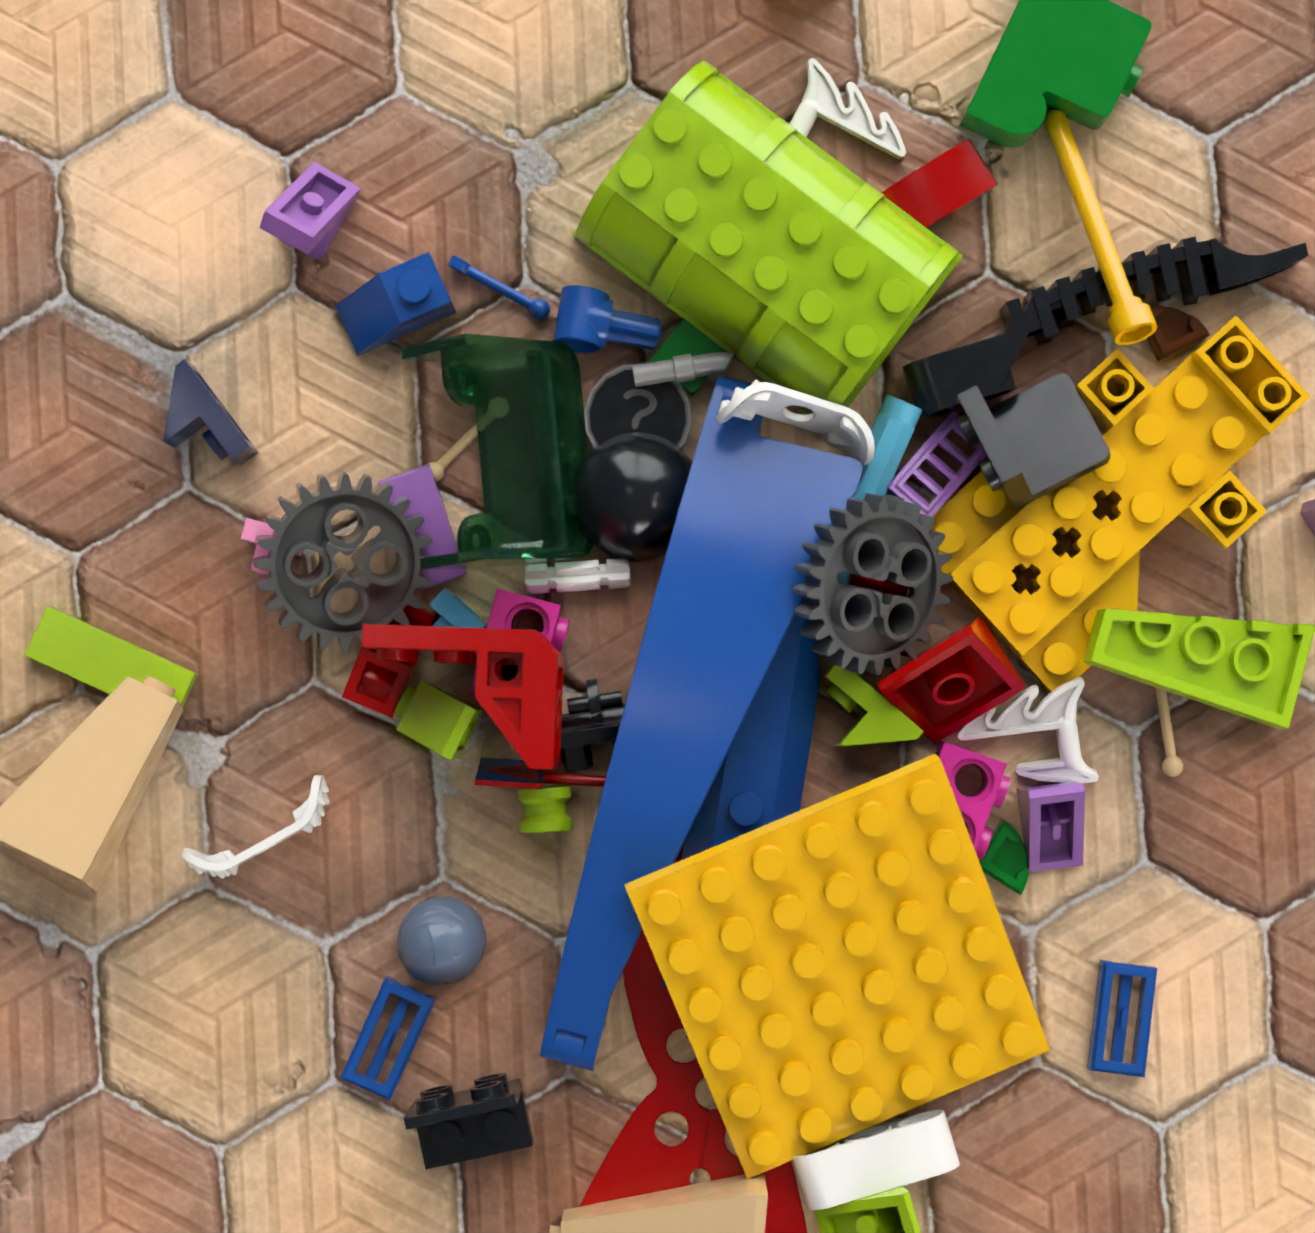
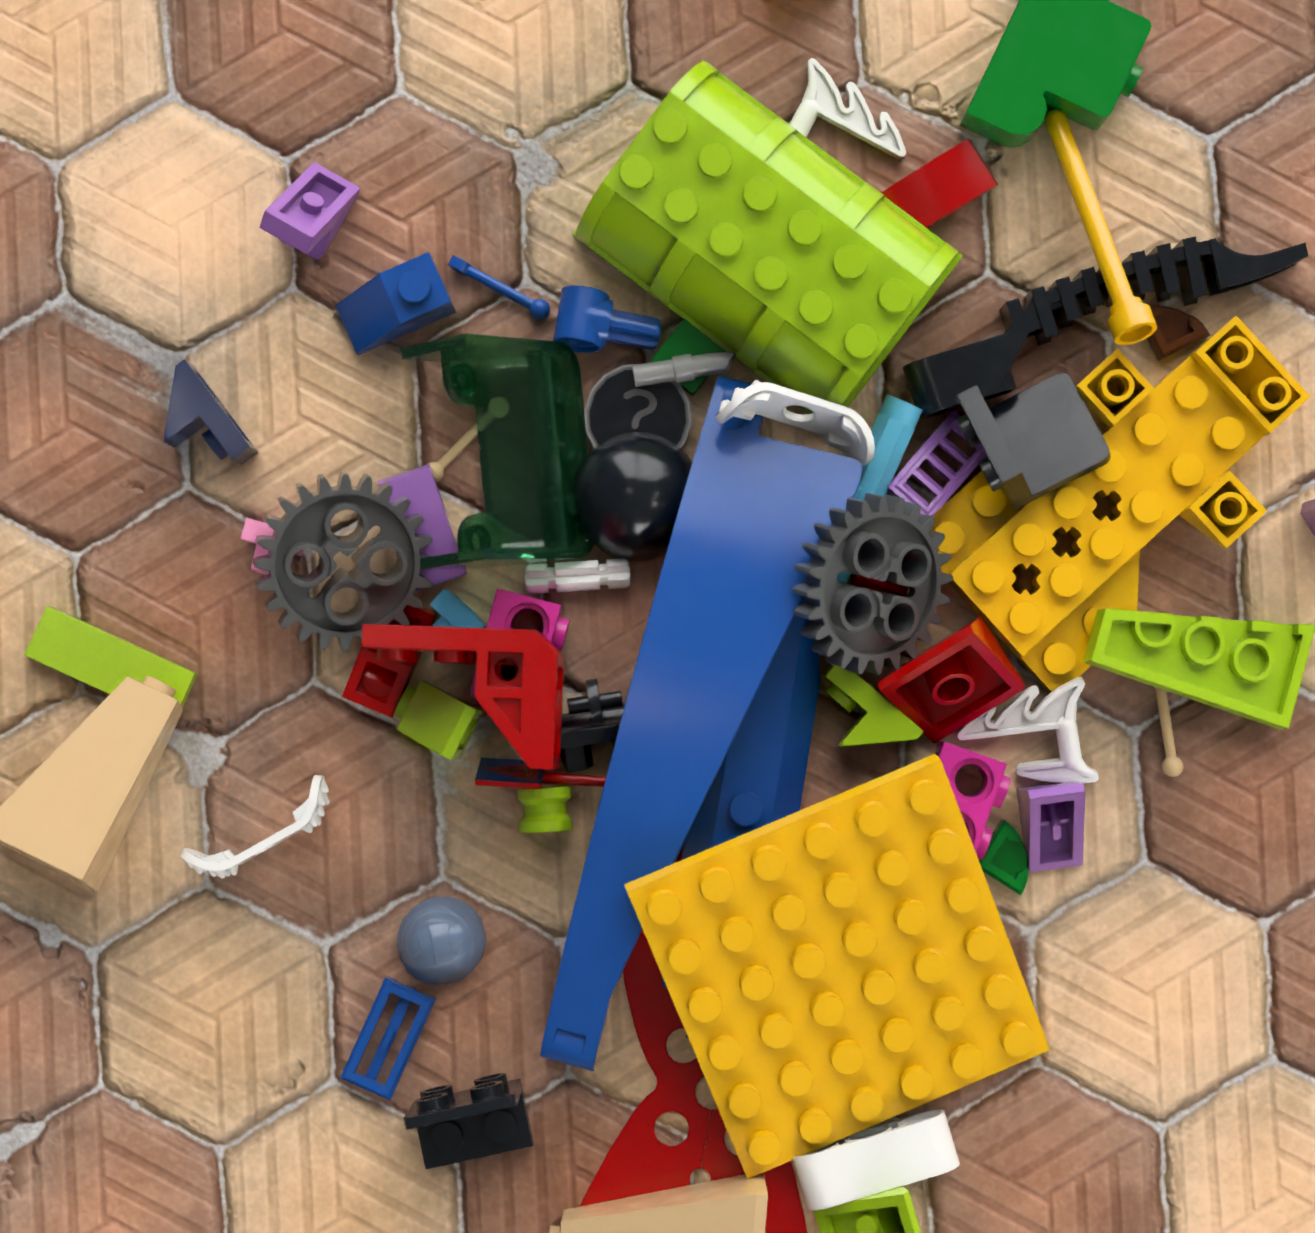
(1100, 1018): blue tile -> none

